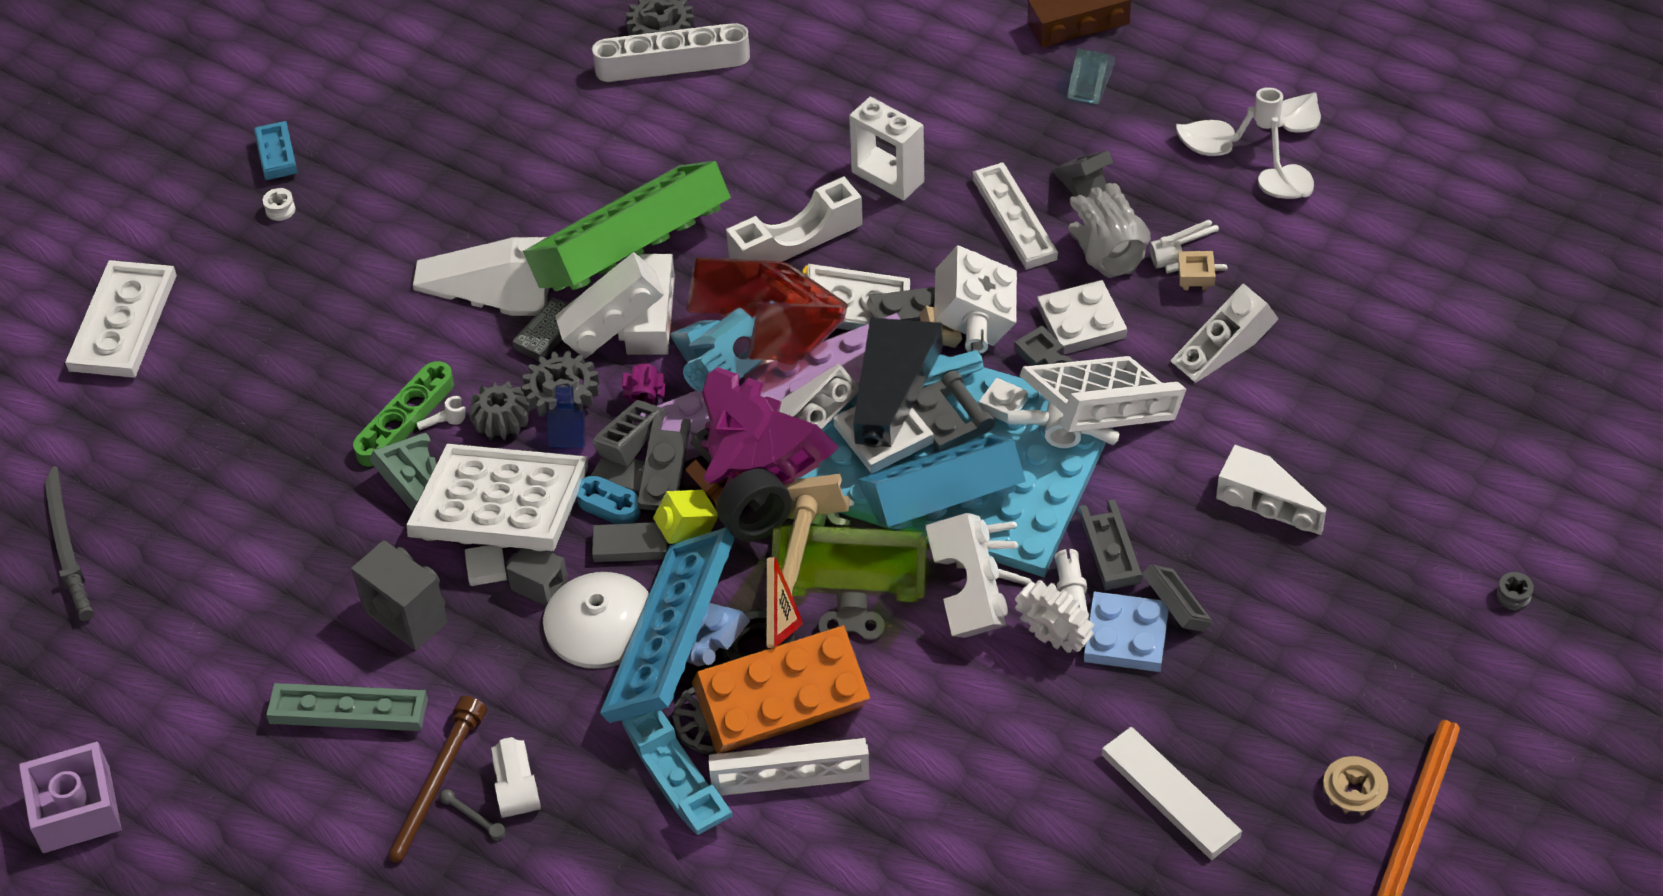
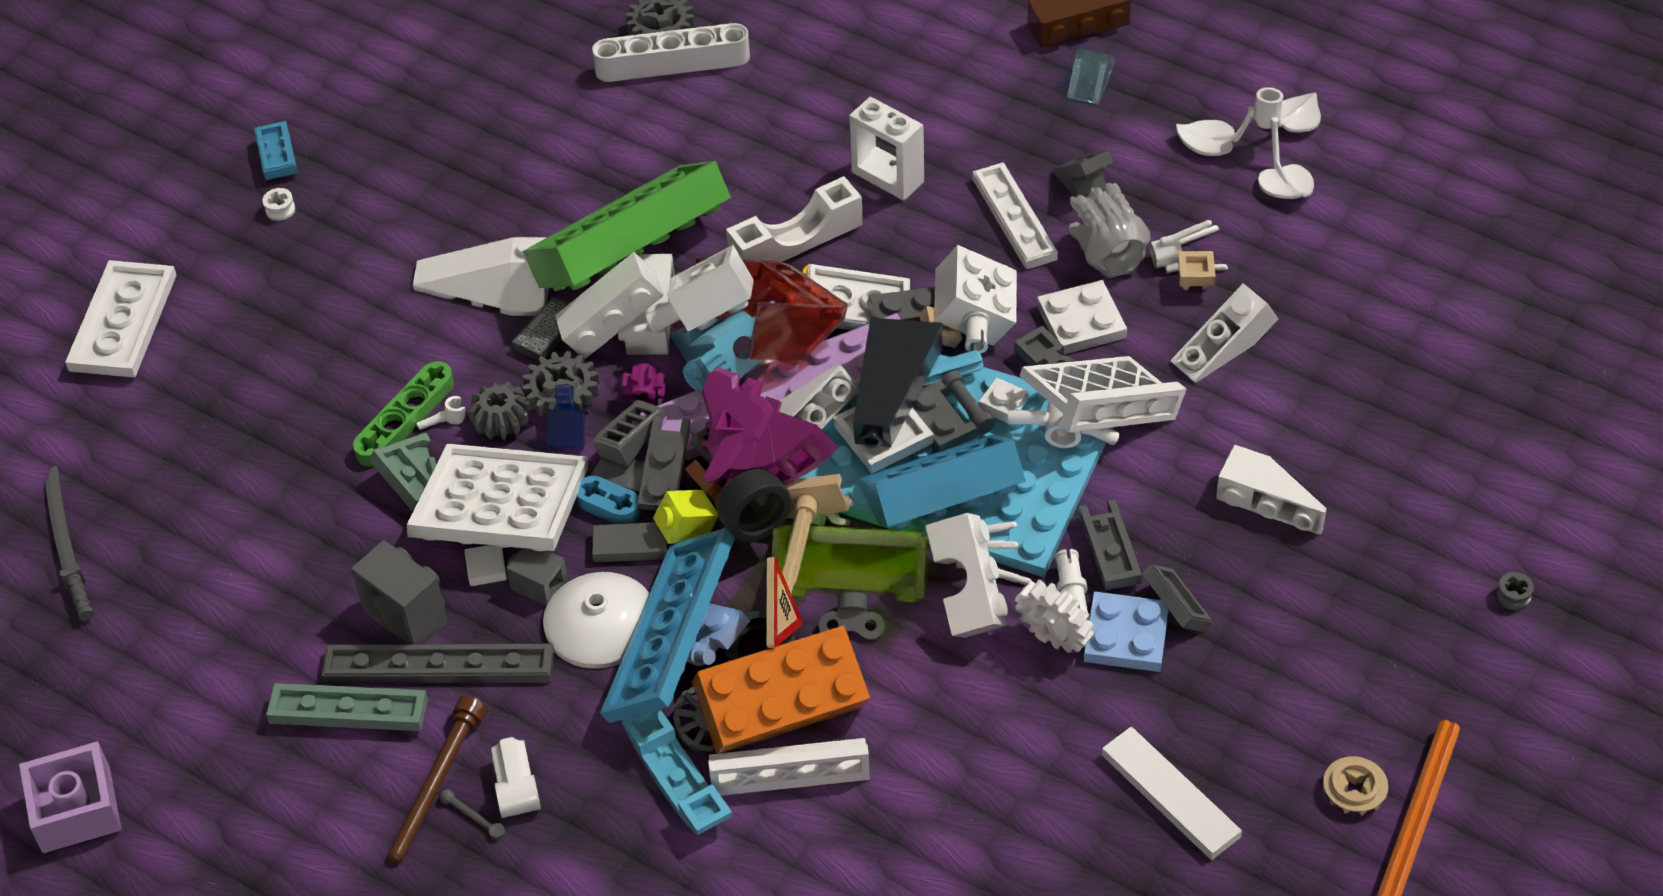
(438, 663): none -> dark grey tile
(705, 292): none -> white brick

